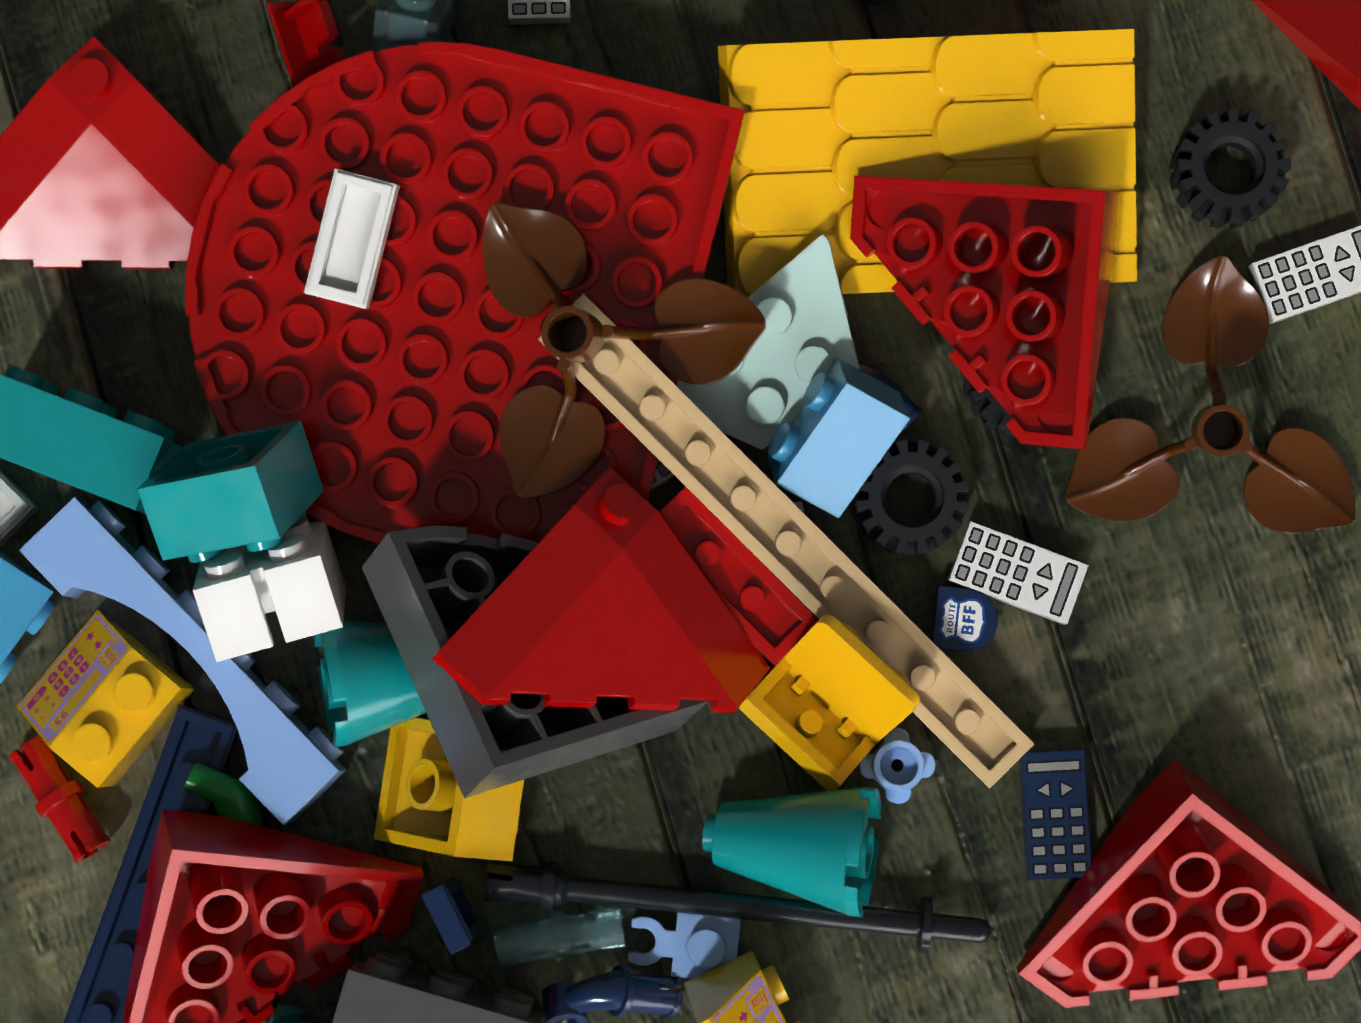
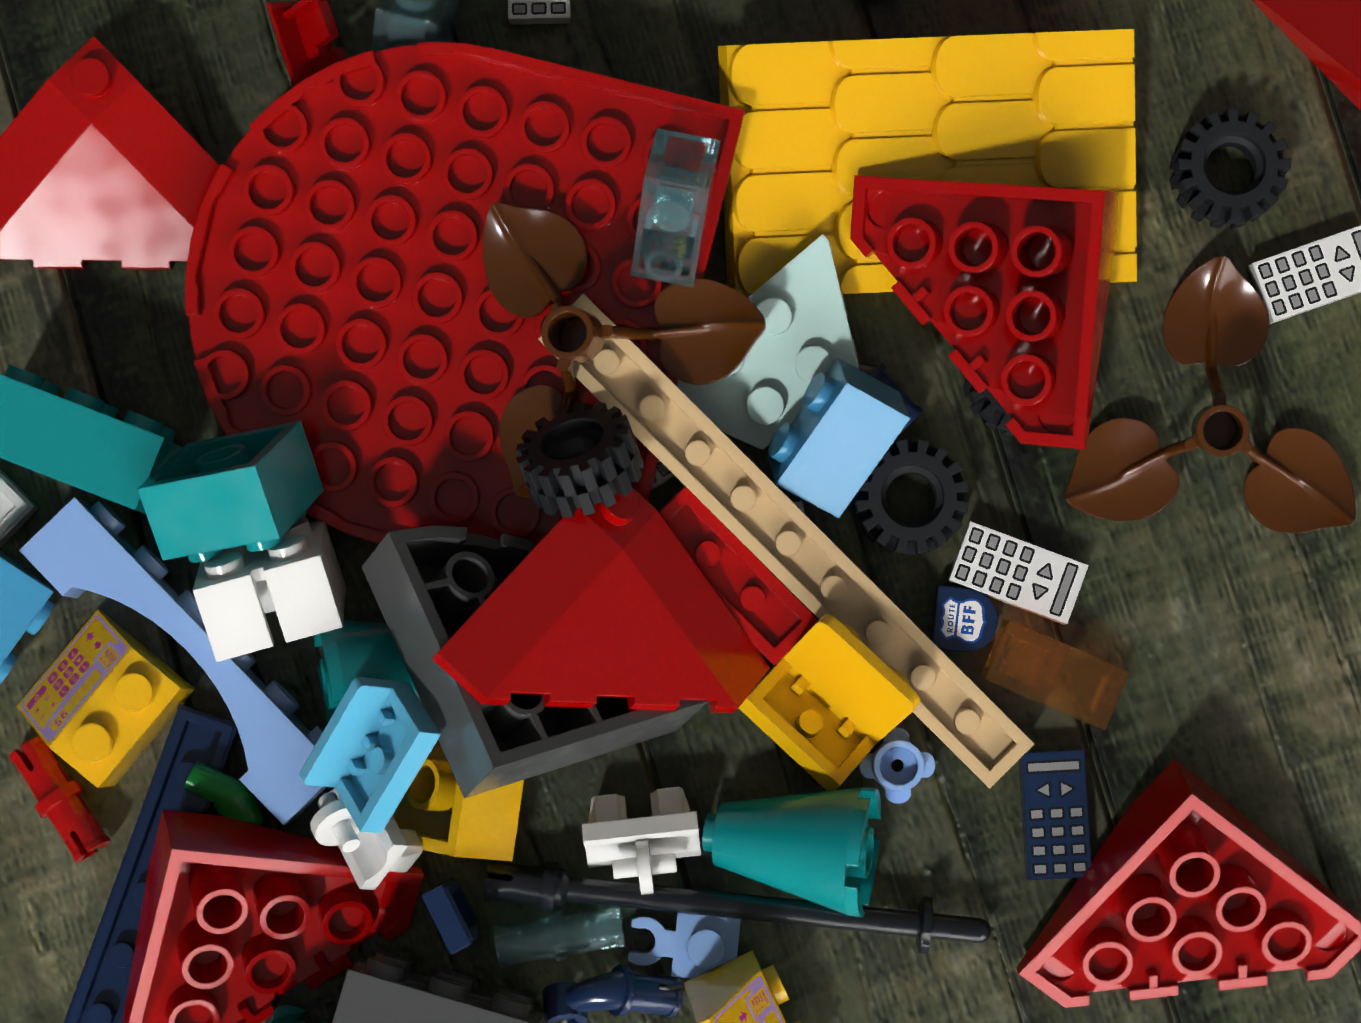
(351, 239): white tile -> none
(366, 853): none -> white hips
(372, 749): none -> medium azure bracket
(579, 459): none -> black tyre
(641, 844): none -> white hips
(674, 207): none -> clear light blue slope
(1054, 674): none -> clear orange slope

